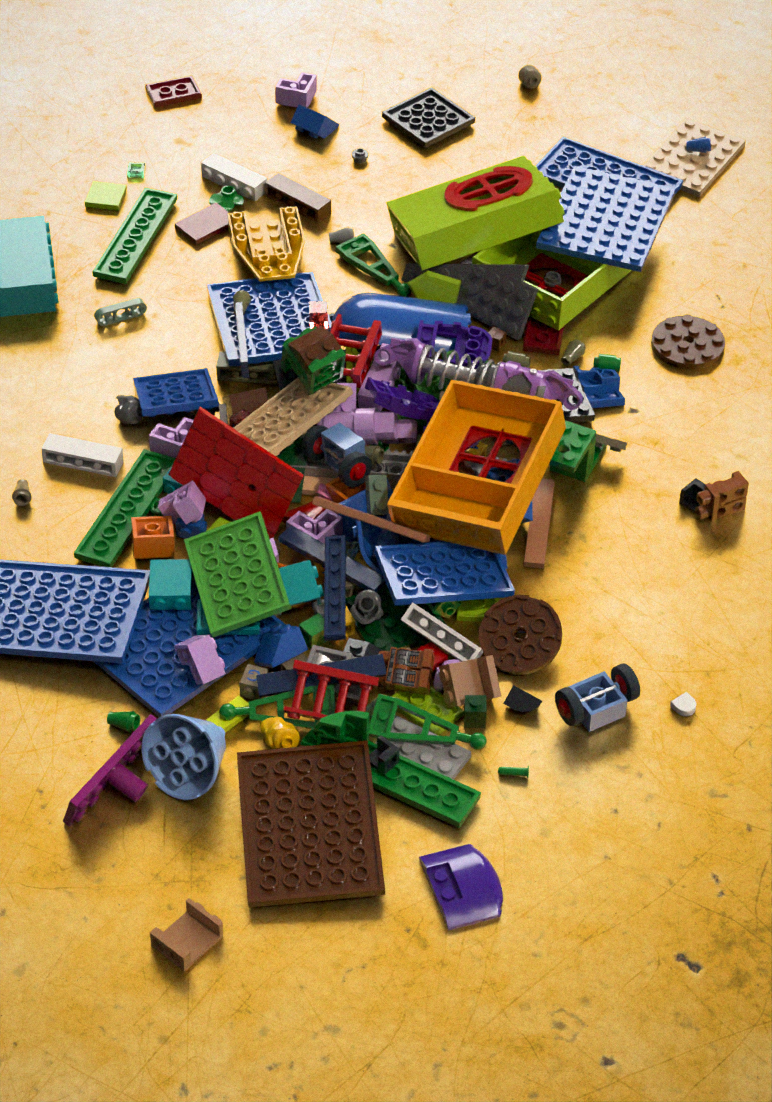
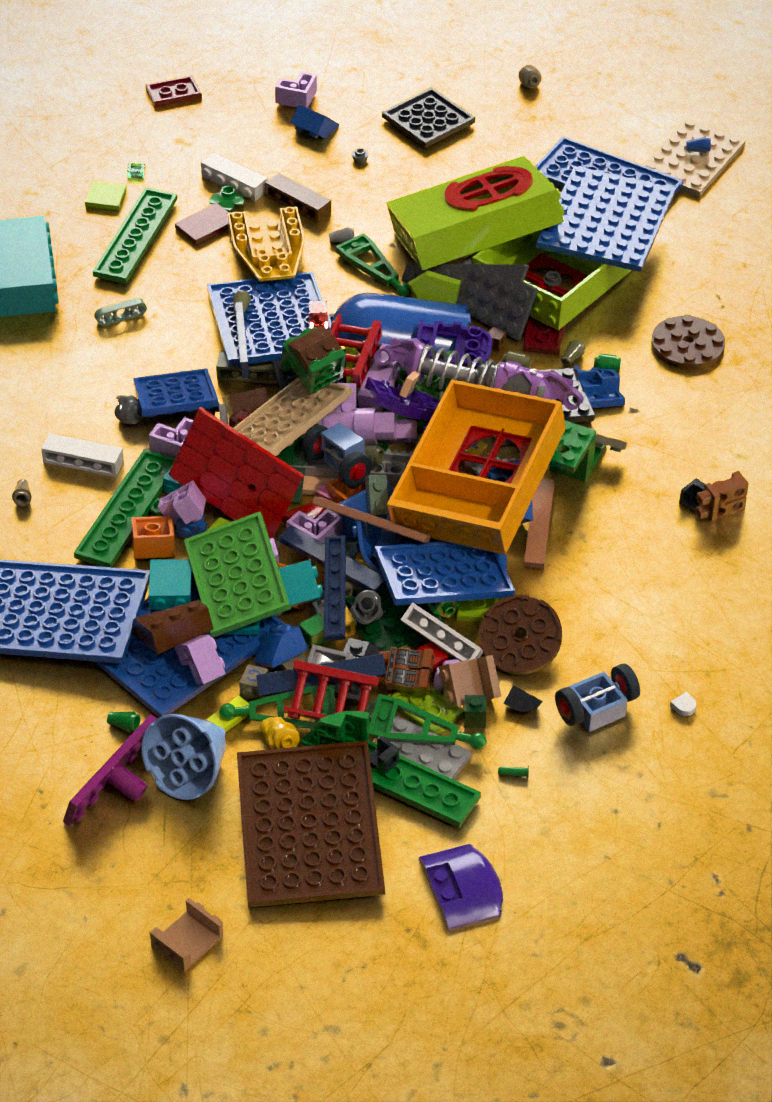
(172, 626): none -> reddish brown wedge
(409, 384): none -> light nougat tile

